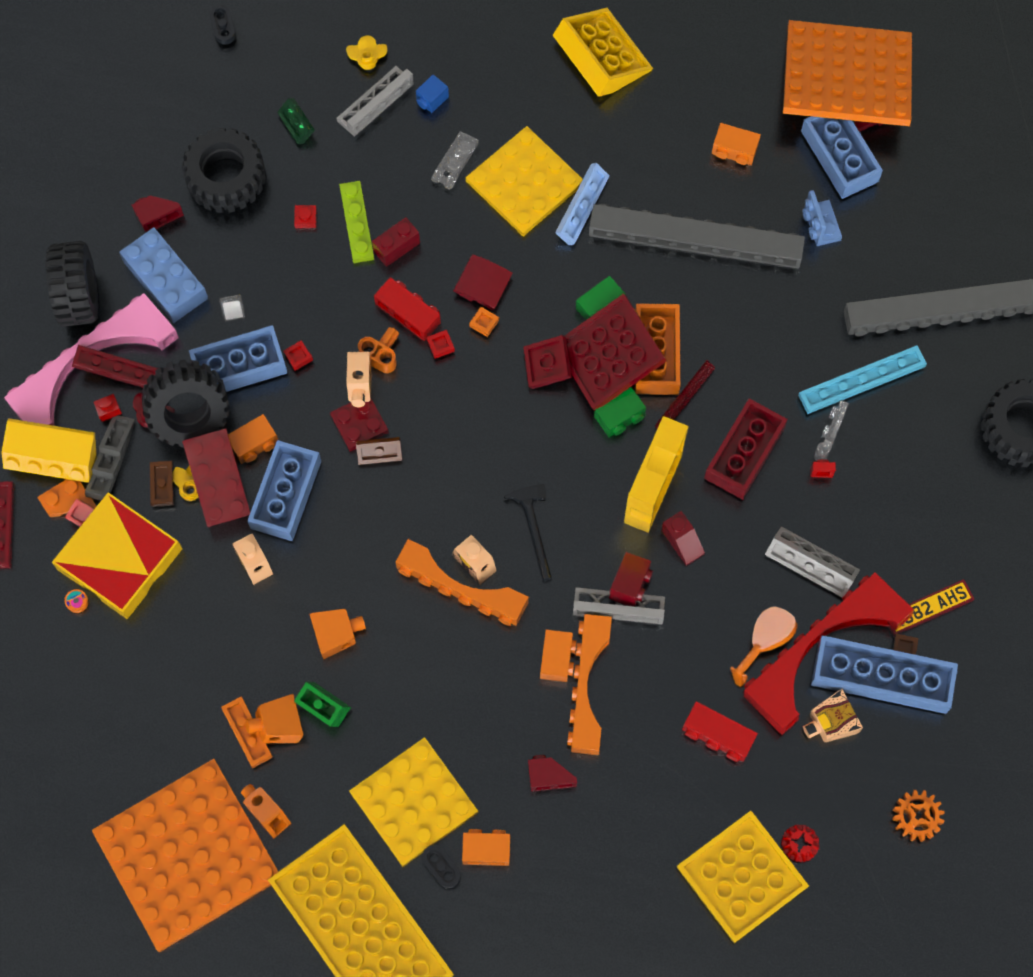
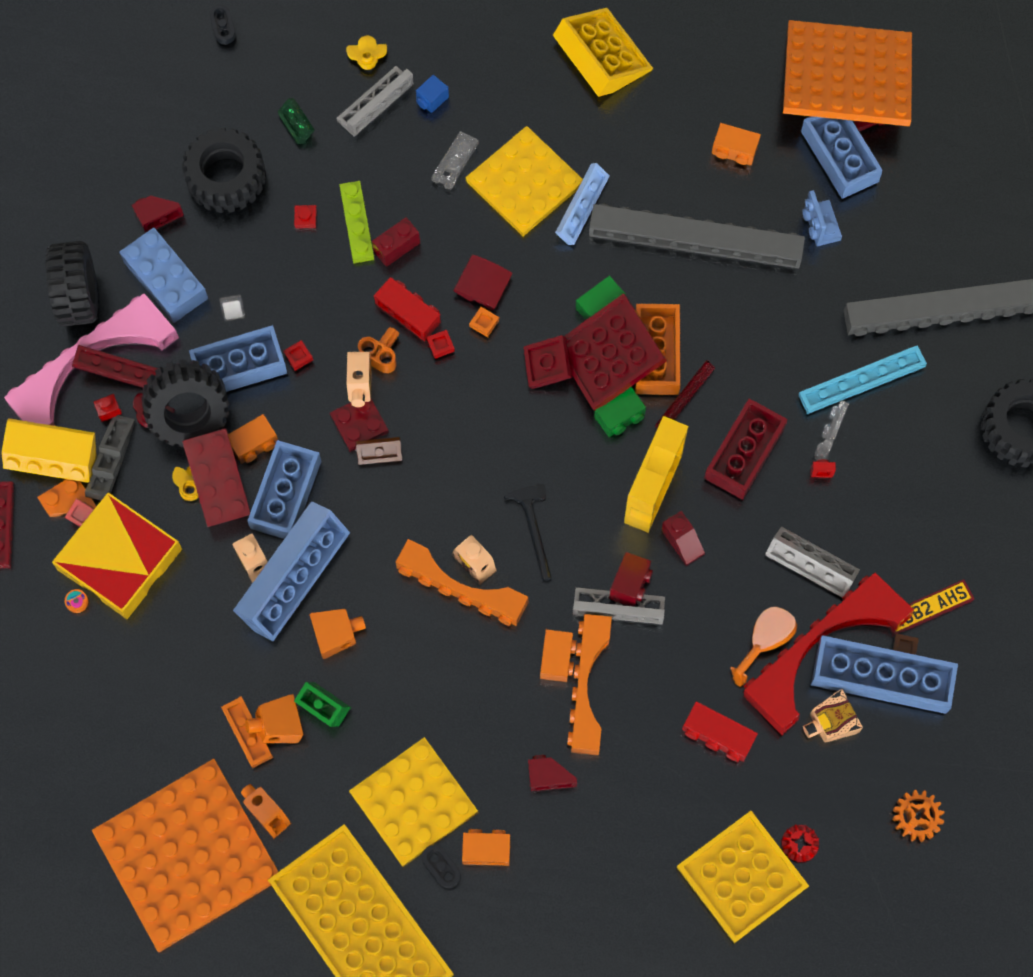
(161, 483): reddish brown plate -> none
(291, 571): none -> medium blue brick

